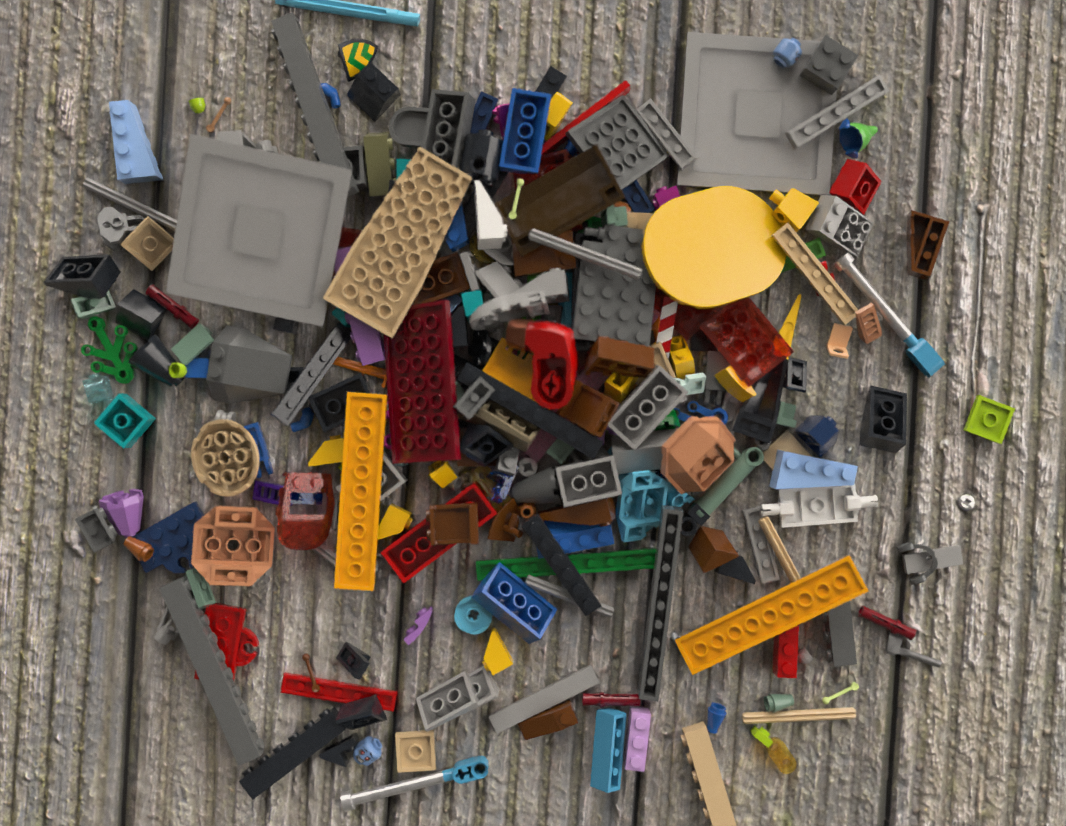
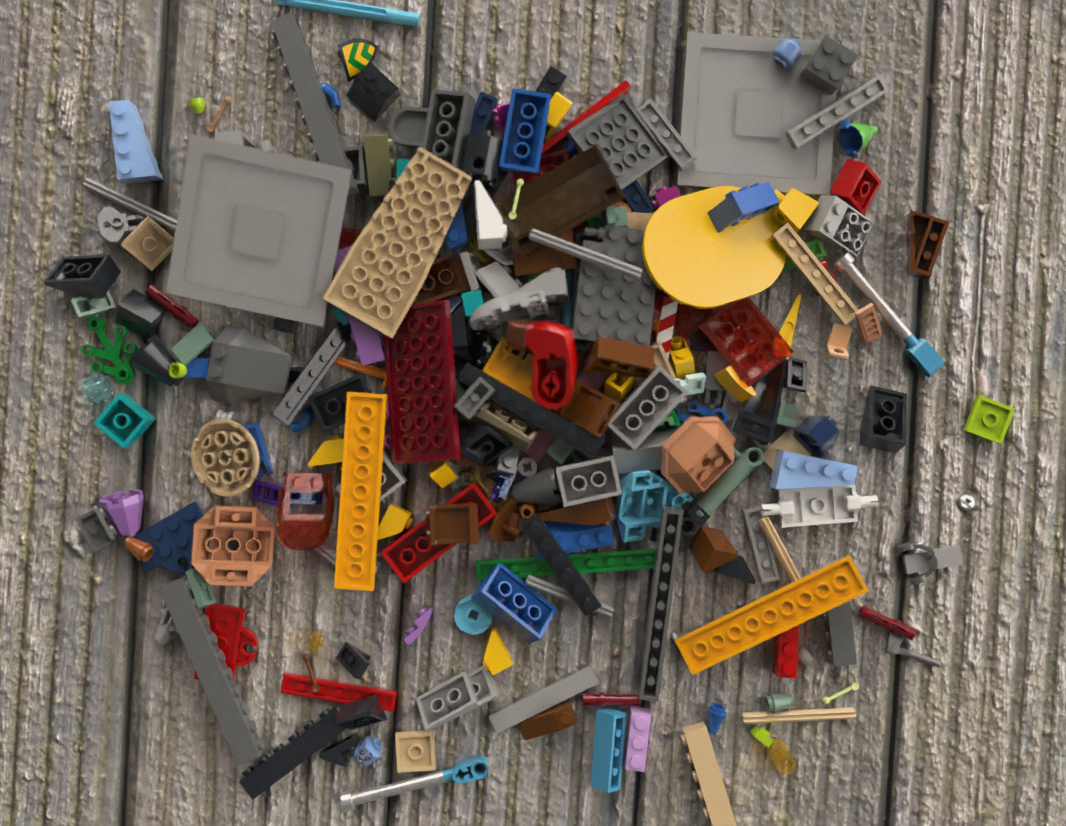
(316, 640): none -> clear yellow plate
(743, 204): none -> blue wedge

